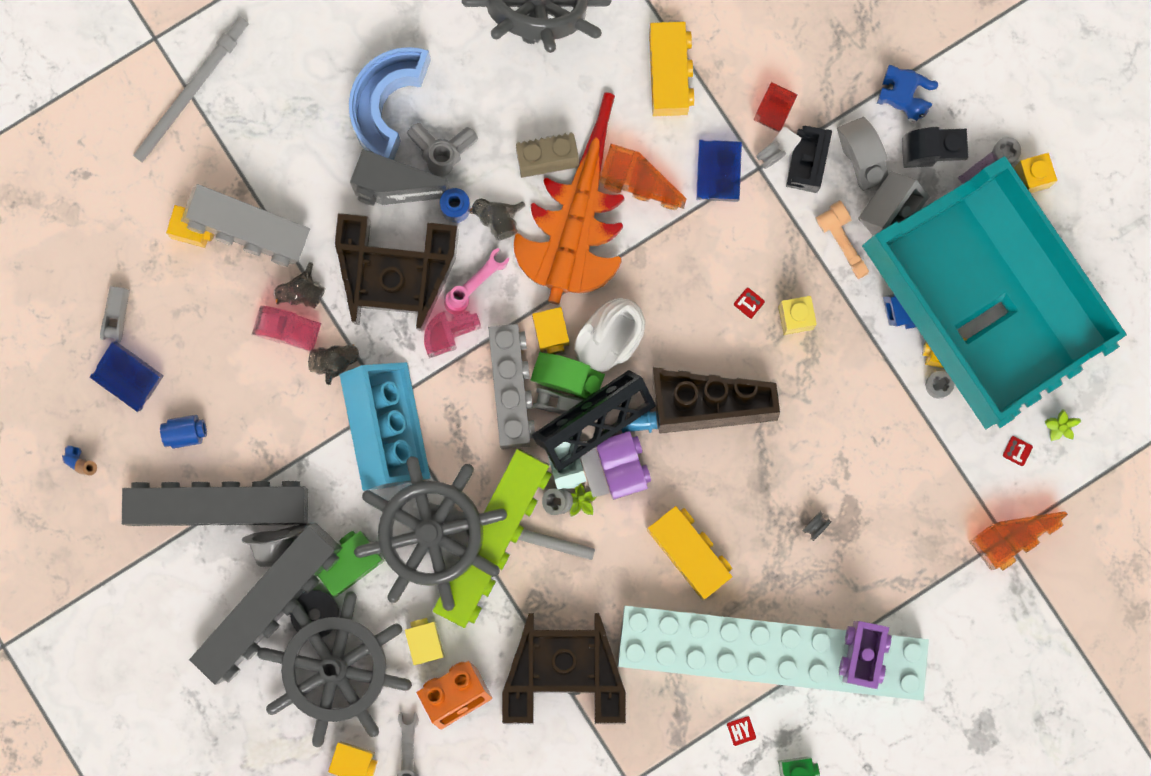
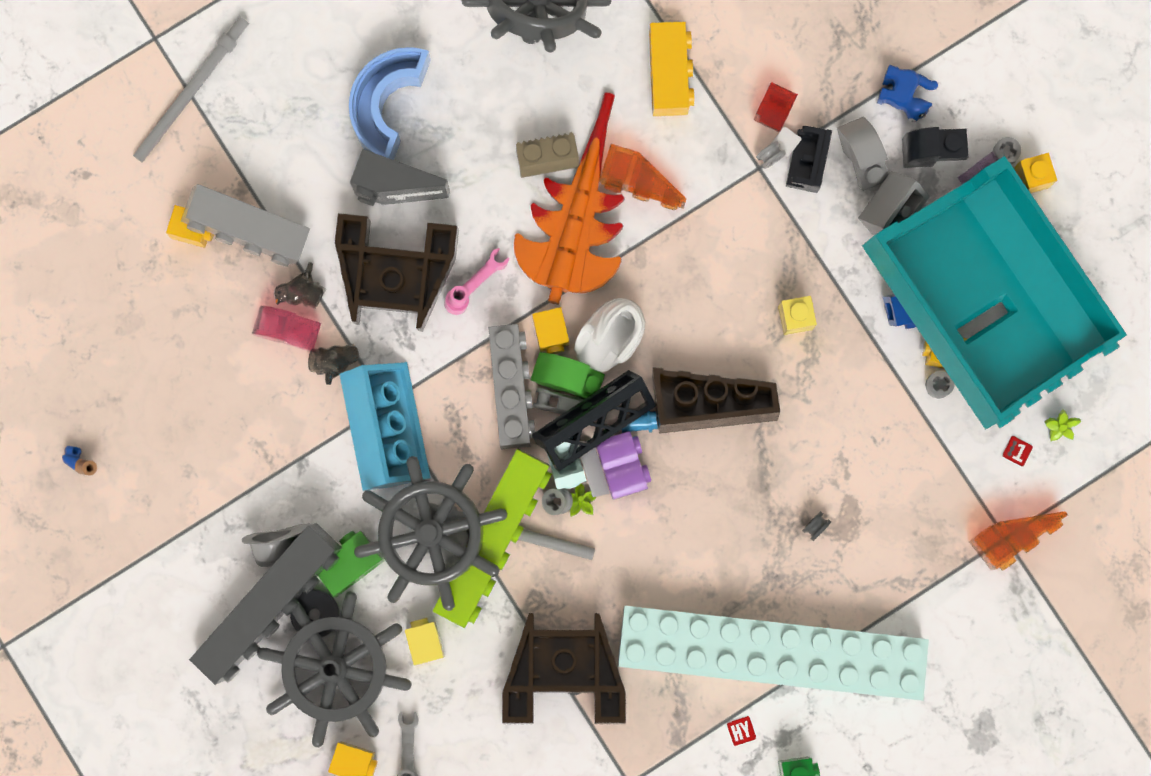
(115, 309): light grey bar -> none
(126, 376): clear blue plate -> none
(183, 431): blue brick -> none
(214, 505): dark grey brick -> none
(440, 333): clear pink brick -> none
(450, 149): light grey axle -> none
(454, 694): orange brick -> none
(458, 213): blue brick -> none
(497, 217): clear smoke animal -> none
(690, 552): yellow brick -> none
(719, 170): clear blue plate -> none
(749, 303): red sticker -> none
(833, 221): light nougat brick -> none
(865, 654): medium lavender brick -> none

